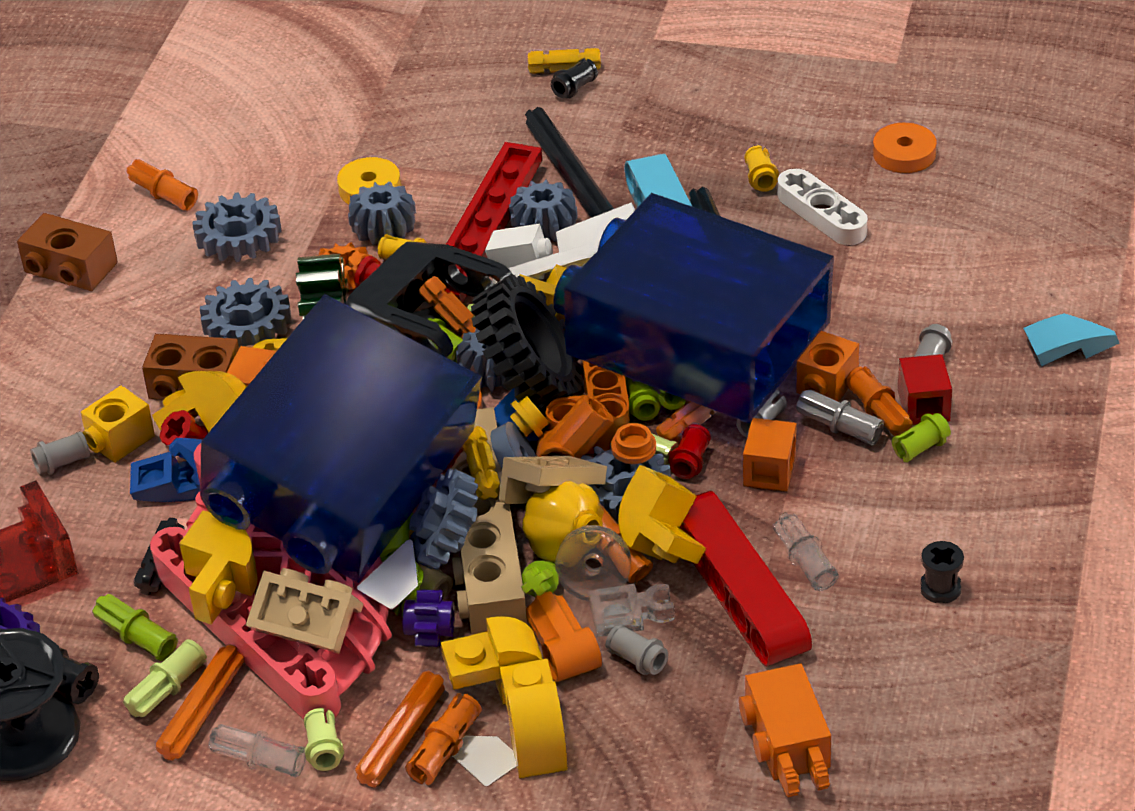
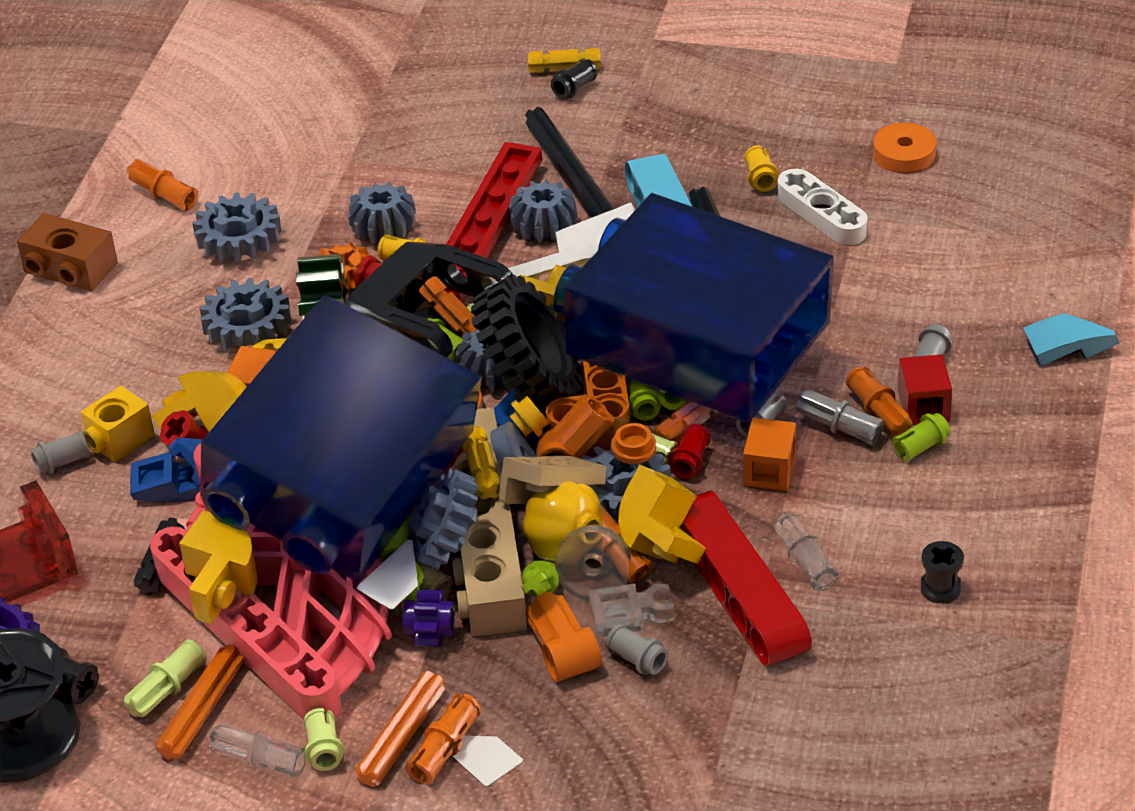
(135, 626): lime axle -> none
(179, 354): dark orange brick -> none
(303, 611): tan bracket -> none
(364, 173): yellow piece -> none
(478, 656): yellow brick -> none
(518, 245): white brick -> none
(534, 718): yellow brick -> none
(787, 726): orange hinge -> none
(826, 365): orange brick -> none

